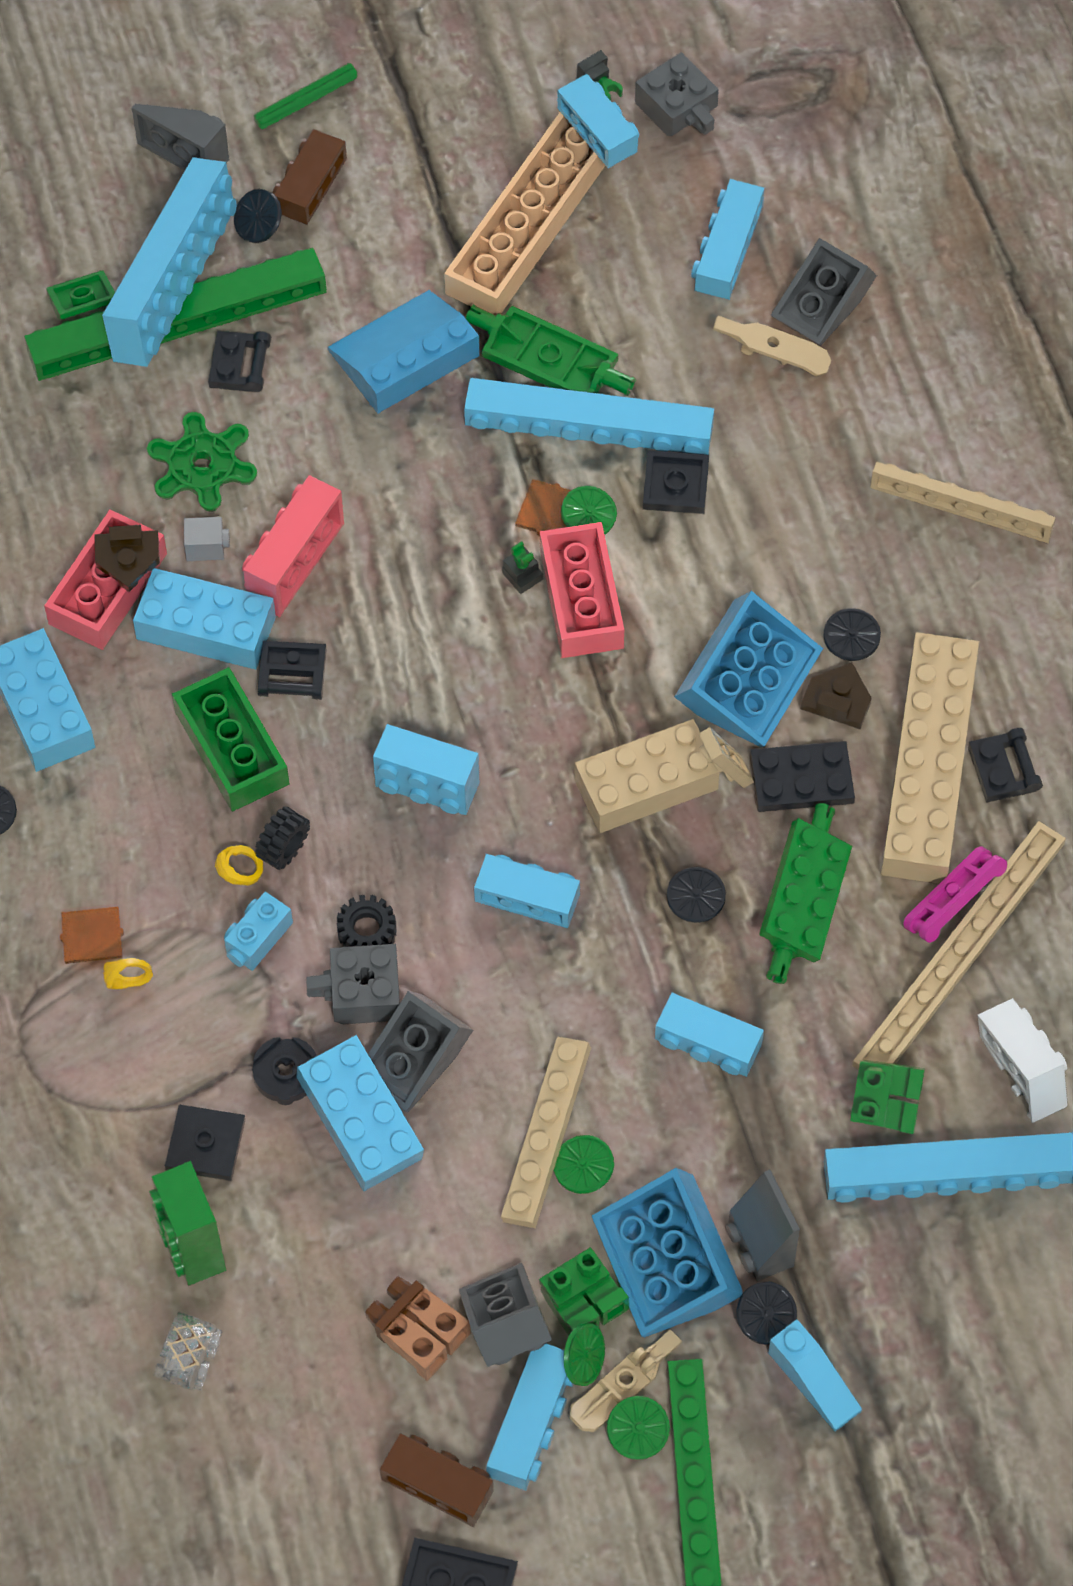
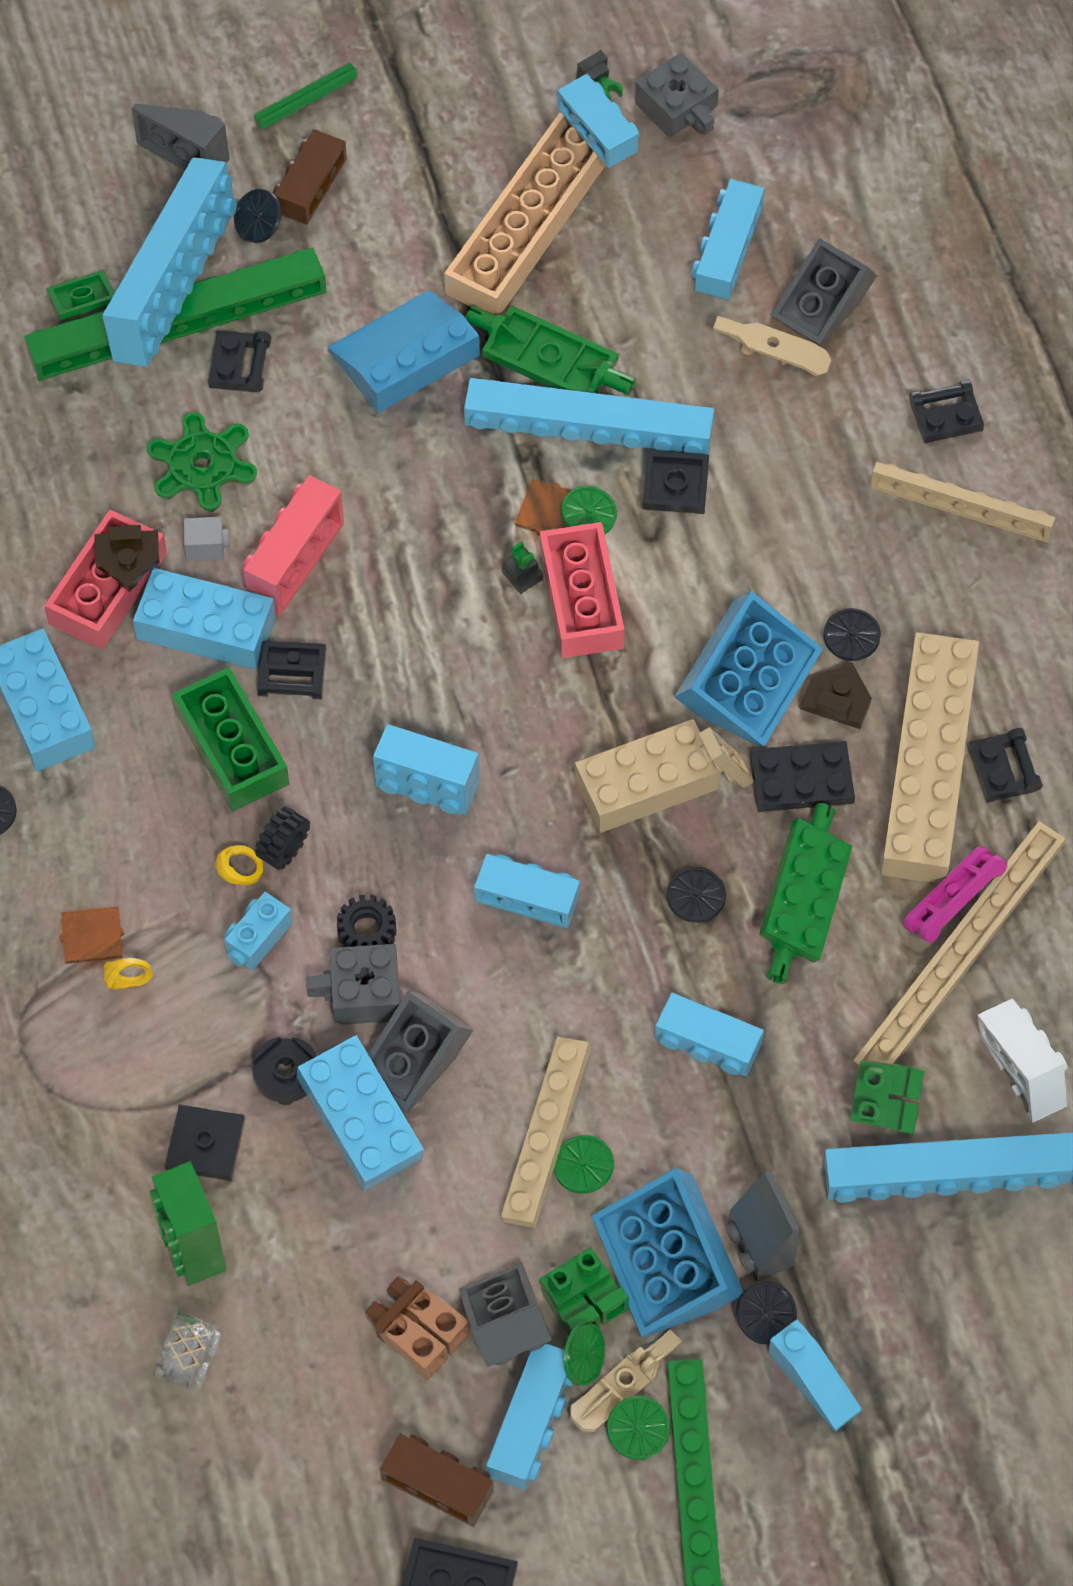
(950, 419): none -> black plate

